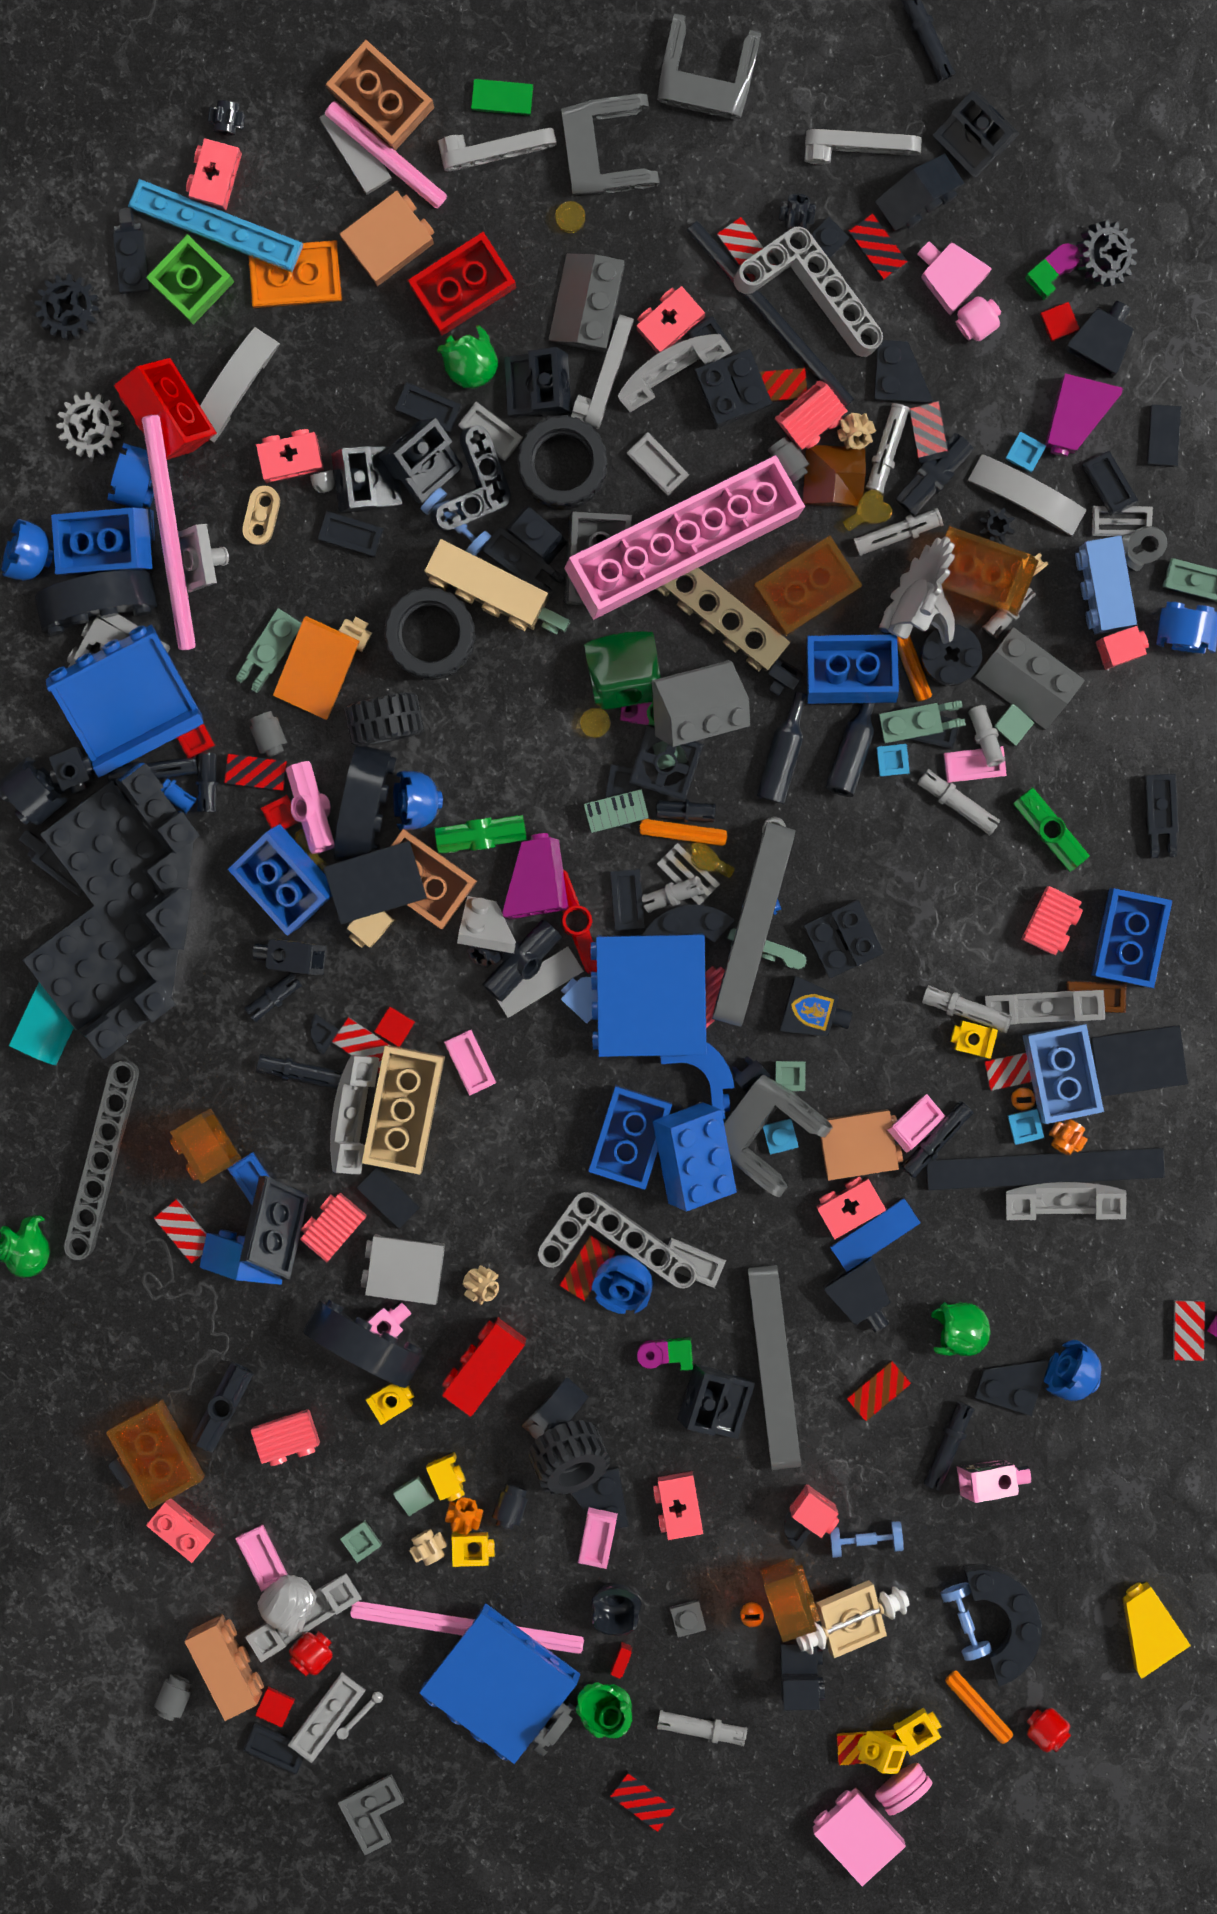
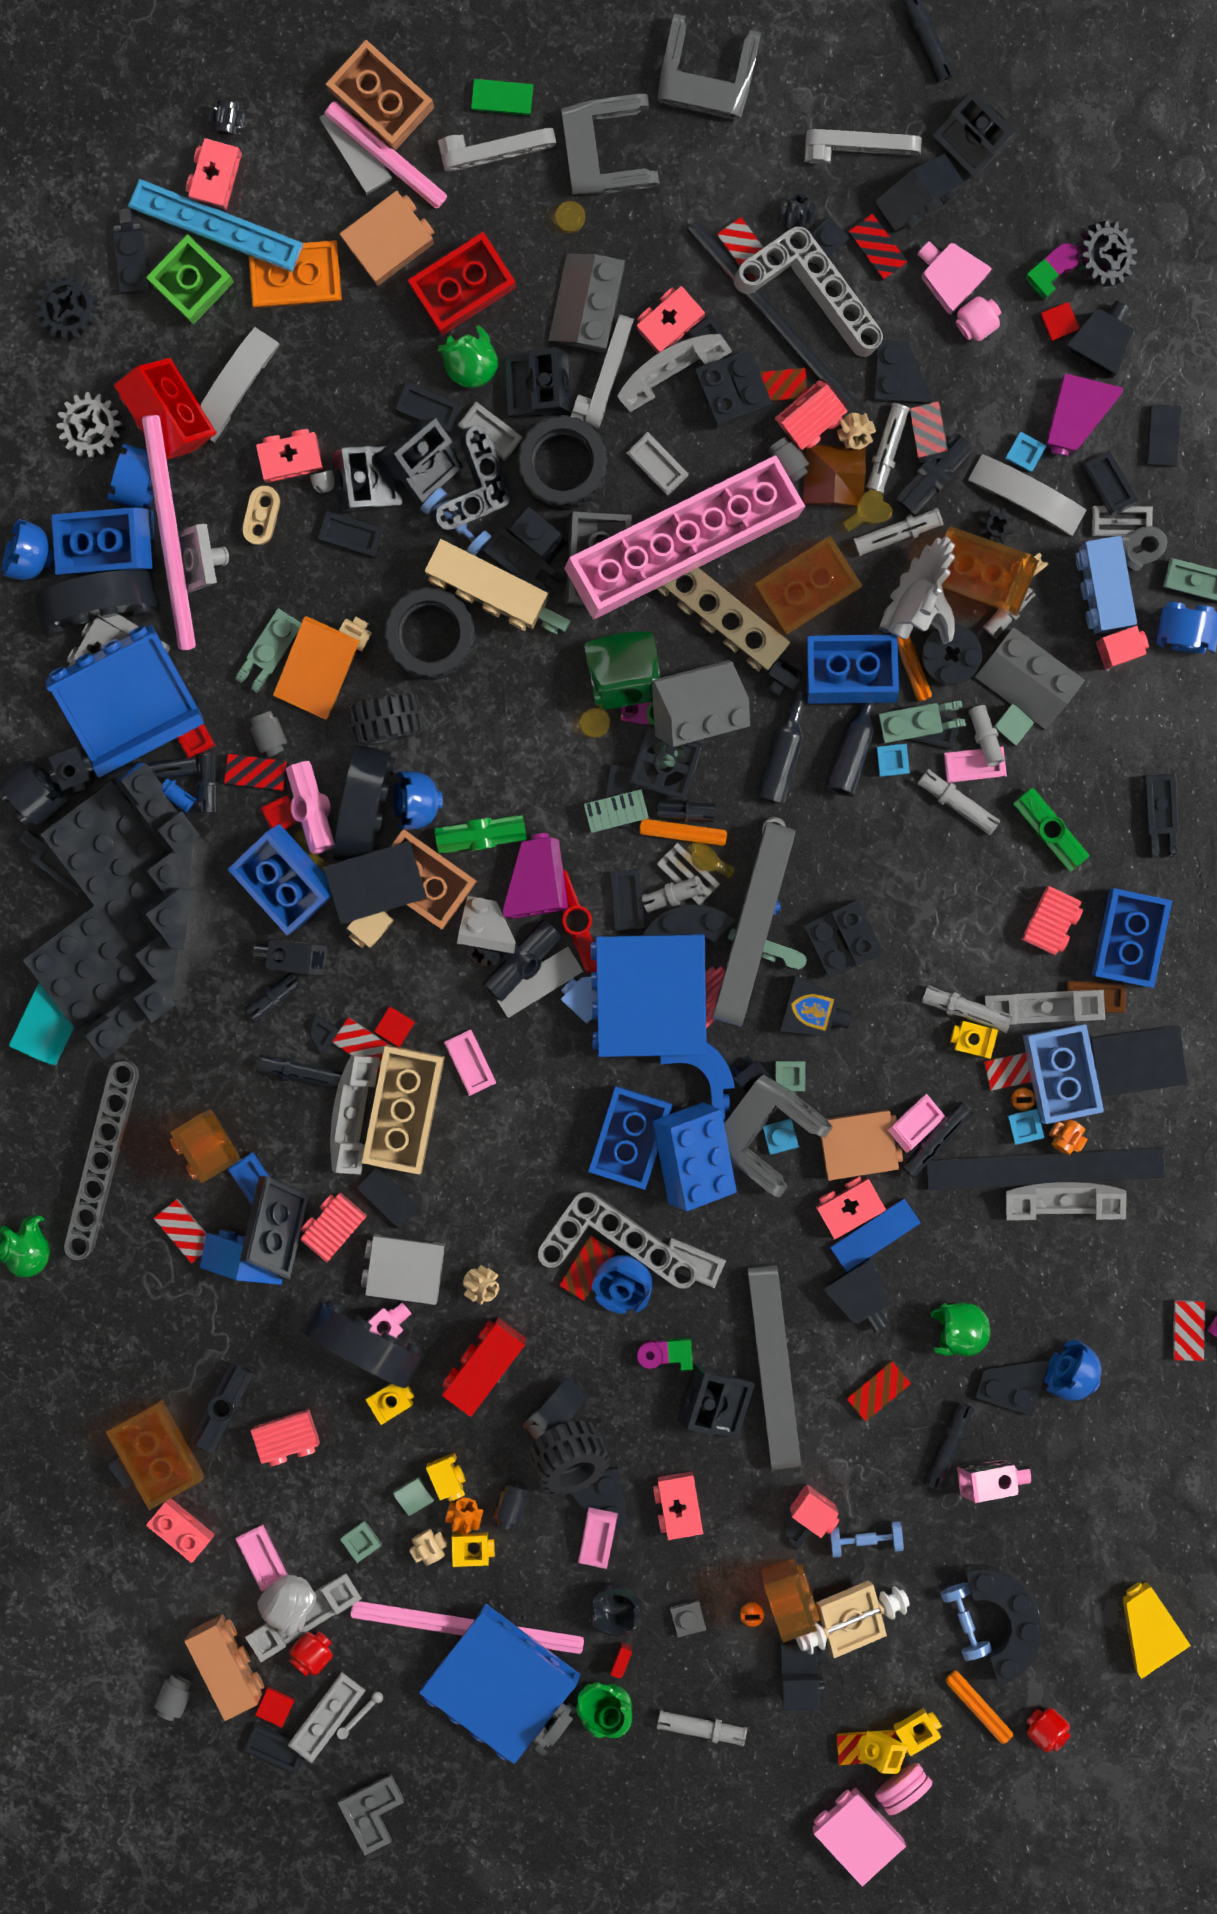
(642, 1801): tile -> none

